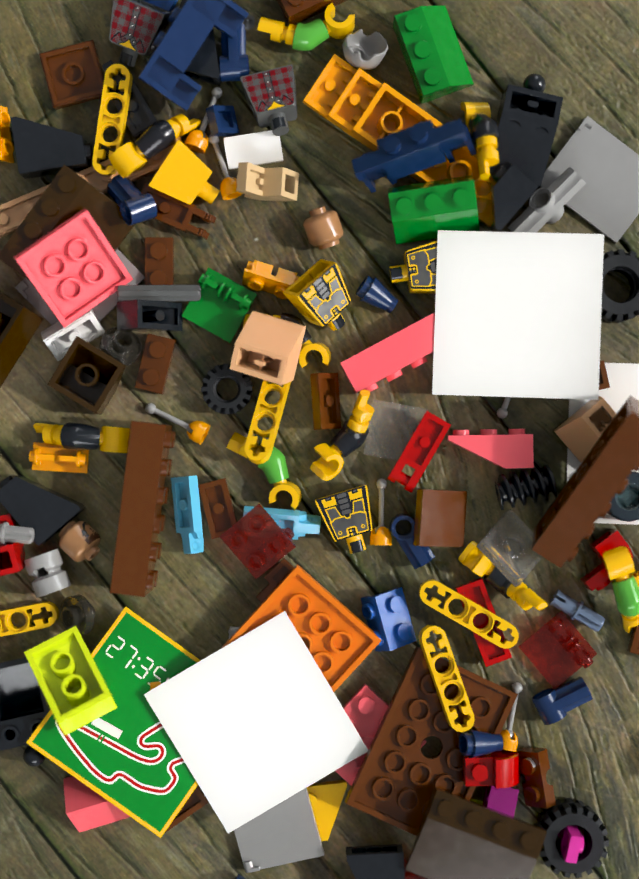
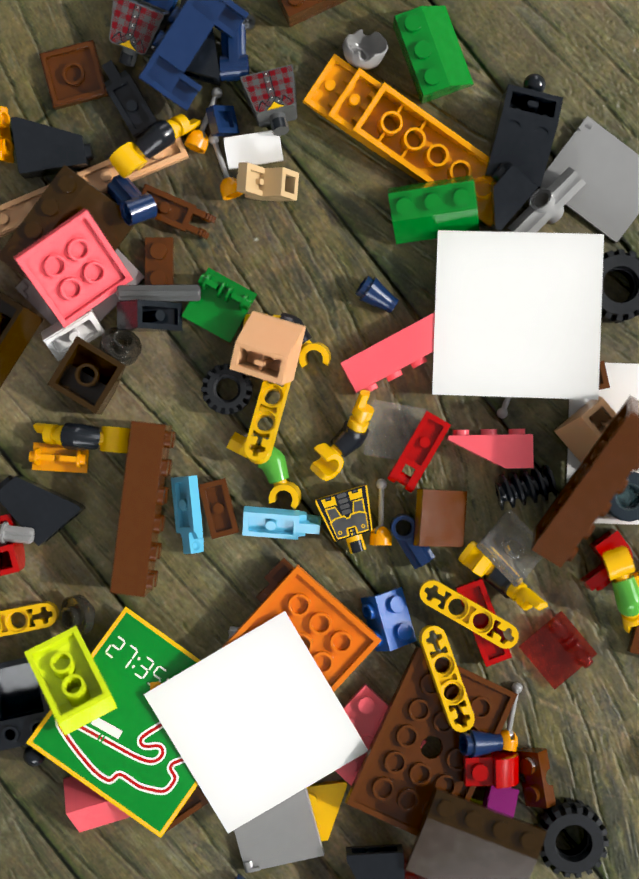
(56, 577): light grey wheel -> none
(79, 541): medium nougat head -> none
(112, 120): yellow beam -> none
(155, 363): reddish brown plate -> none
(184, 176): yellow torso -> none
(196, 430): hinge -> none
(258, 541): clear red hinge -> none
(259, 278): light orange hinge -> none
(310, 34): yellow piece -> none
(320, 295): torso -> none
(323, 228): medium nougat head -> none
(325, 401): reddish brown plate -> none
(412, 151): dark blue bracket -> none
(418, 269): torso -> none
(484, 134): yellow piece -> none
(554, 703): dark blue piece -> none
(571, 843): dark pink plate -> none
(577, 611): sand blue axle -> none

